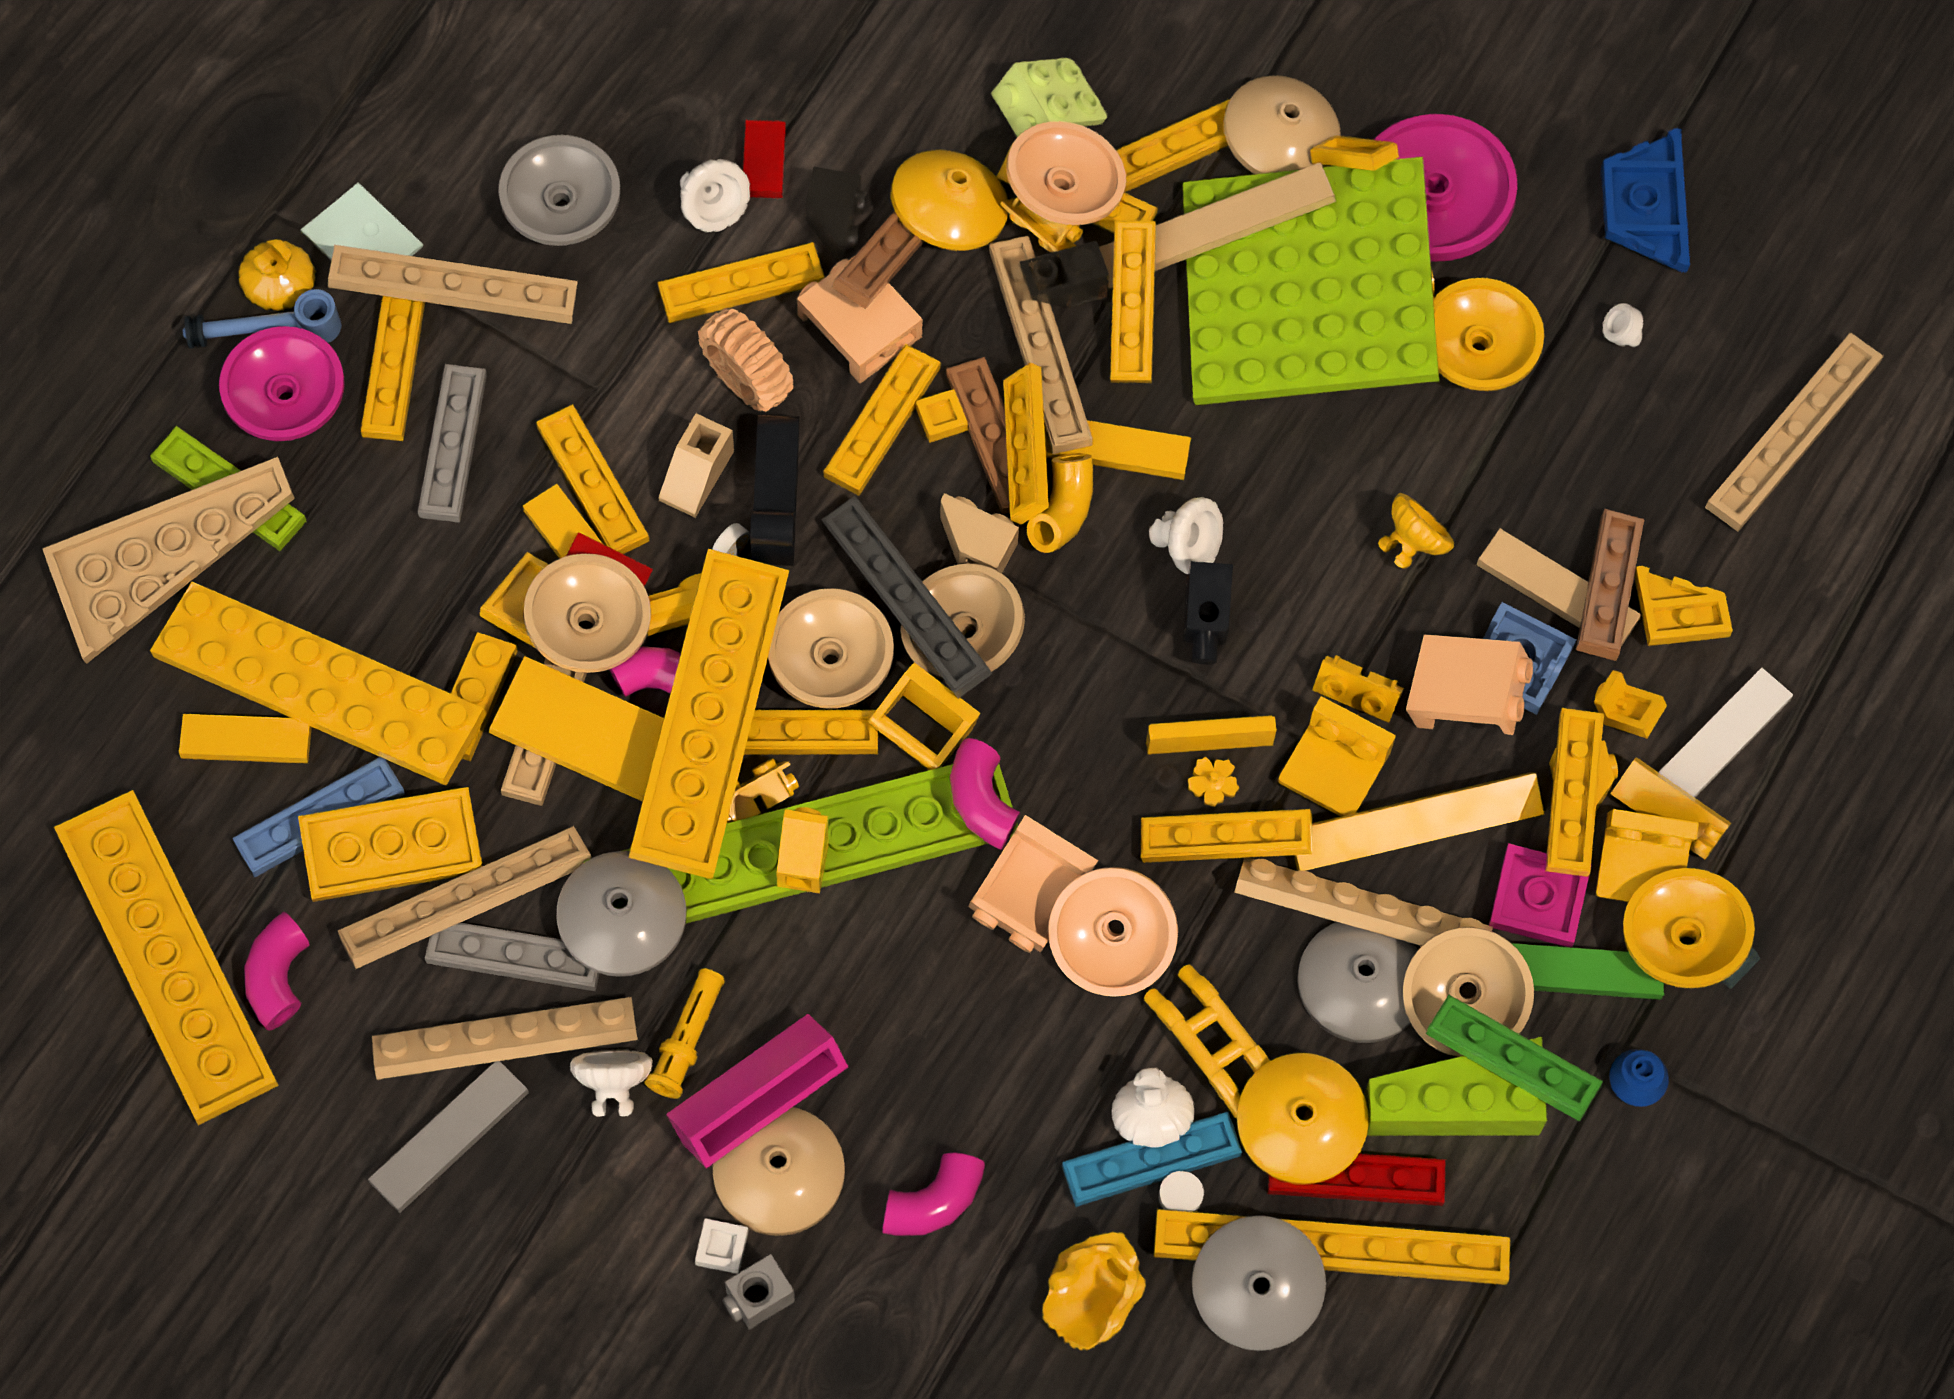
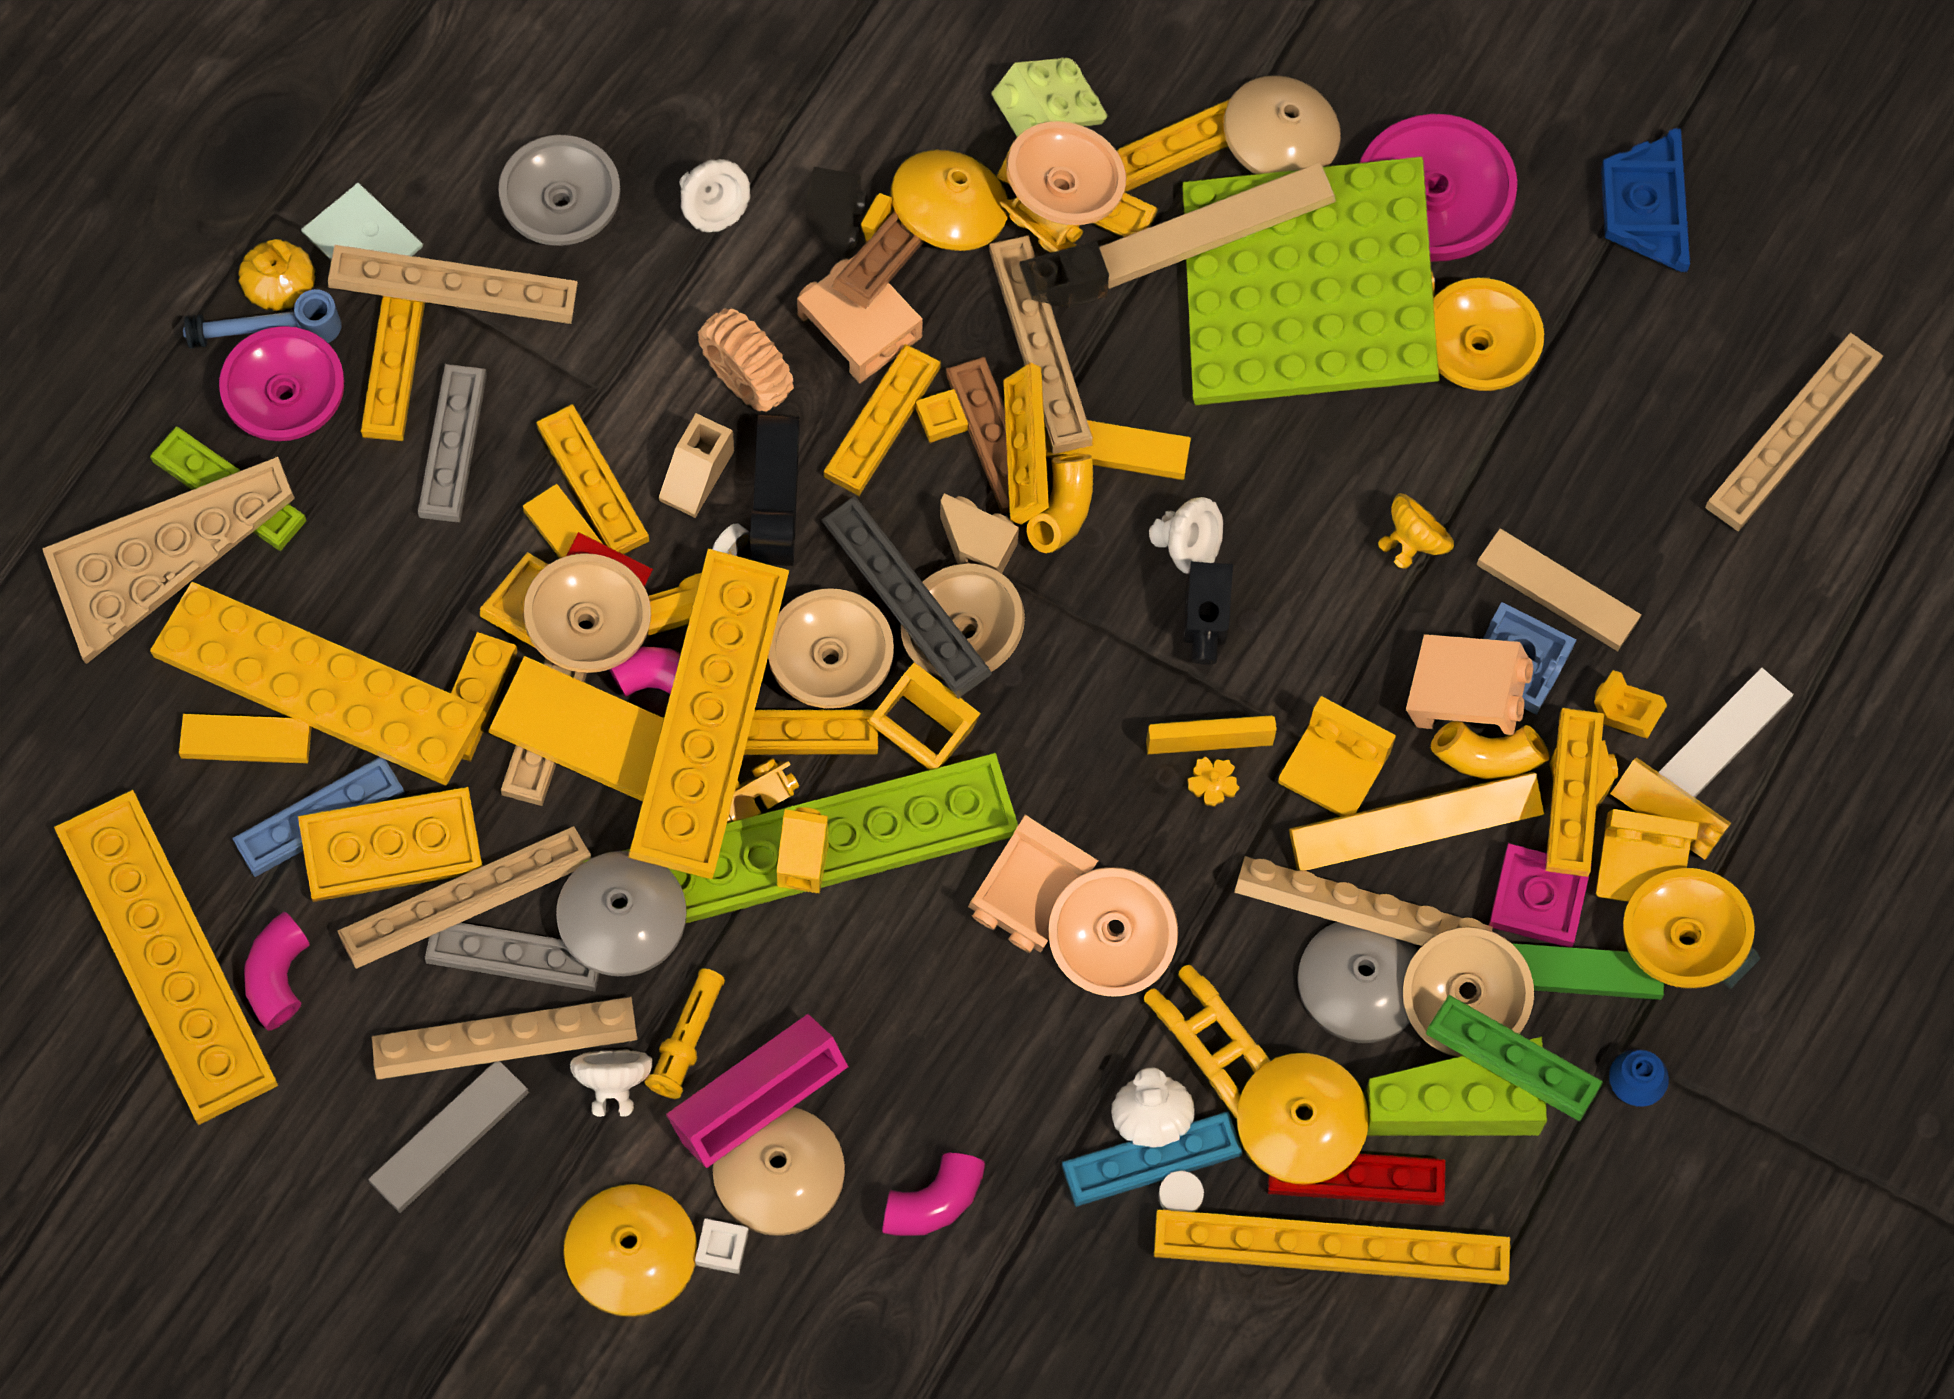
(634, 1278): none -> yellow dish
(740, 282): yellow tile -> none
(764, 1274): light grey brick -> none
(765, 157): red tile -> none
(877, 214): none -> yellow tile
(975, 796): dark pink cylinder -> none
(1093, 1290): yellow hair -> none
(1133, 302): yellow tile -> none
(1226, 835): yellow tile -> none
(1226, 1275): light grey dish -> none
(1354, 153): yellow tile -> none
(1369, 694): yellow hinge -> none
(1489, 756): none -> yellow cylinder
(1610, 585): medium nougat tile -> none
(1623, 325): white tile -> none
(1679, 610): yellow wing -> none

